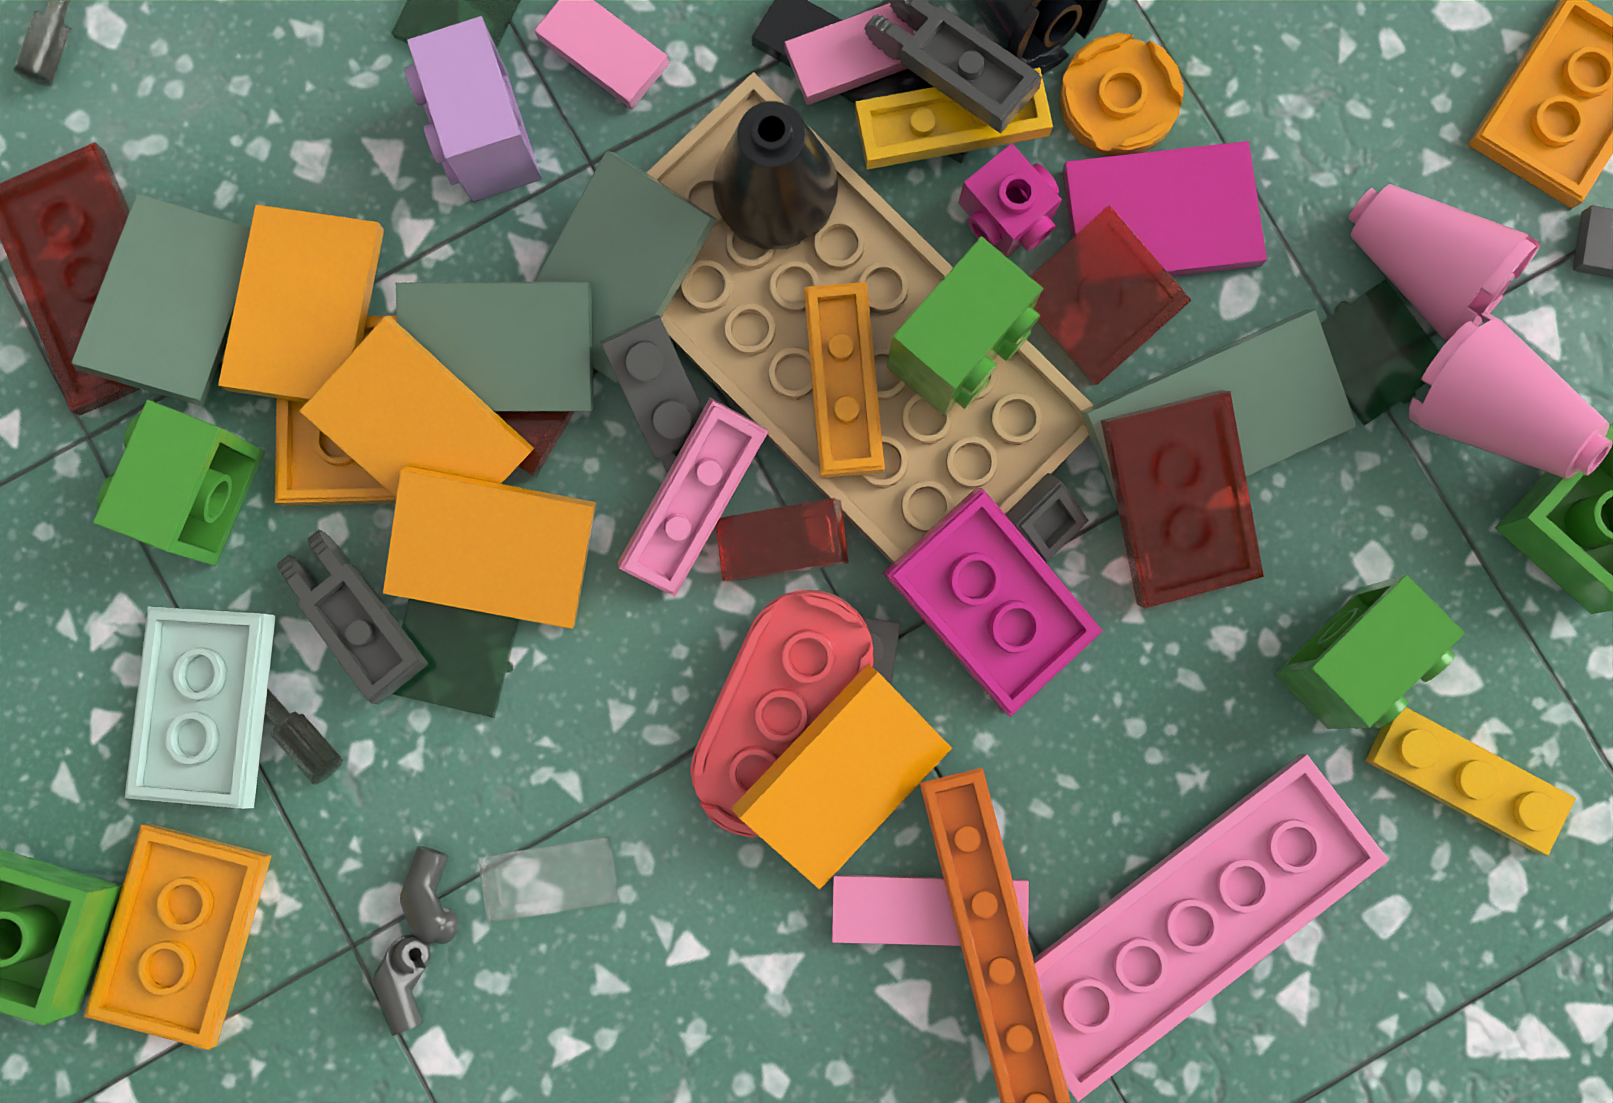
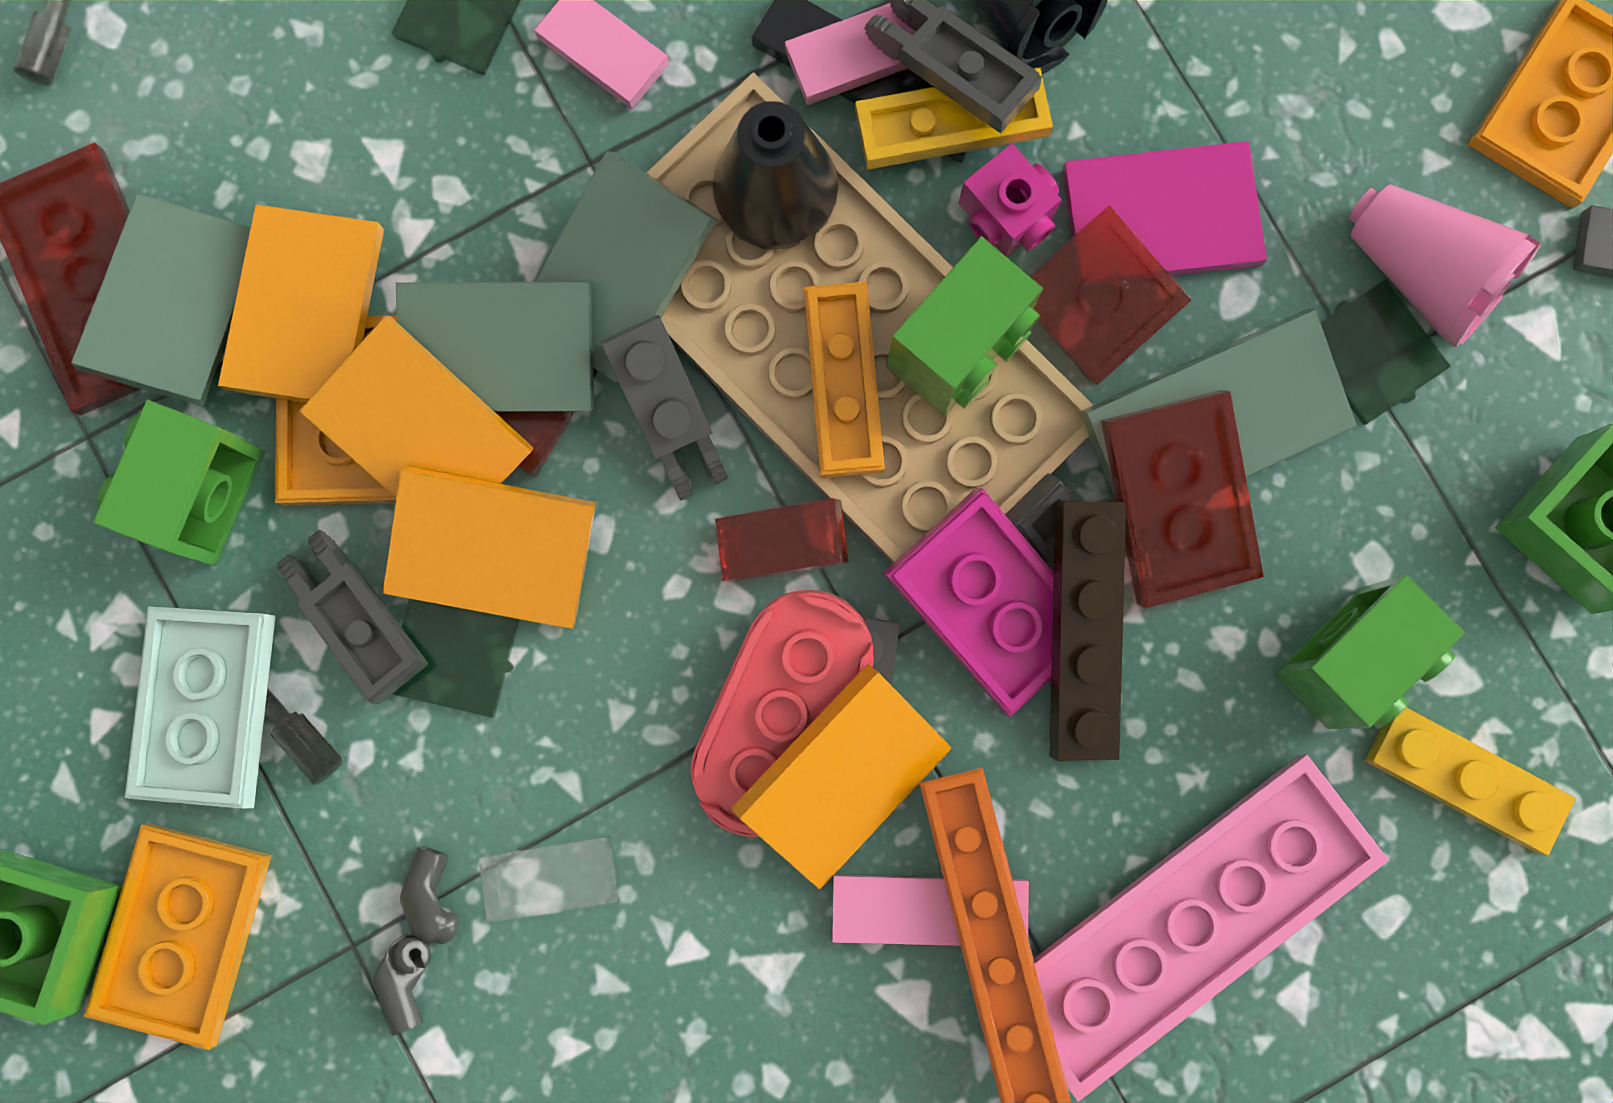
(471, 110): lavender brick -> none
(692, 497): bright pink tile -> none
(1087, 630): none -> dark brown plate
(1120, 95): light orange tile -> none
(1509, 402): bright pink cone -> none

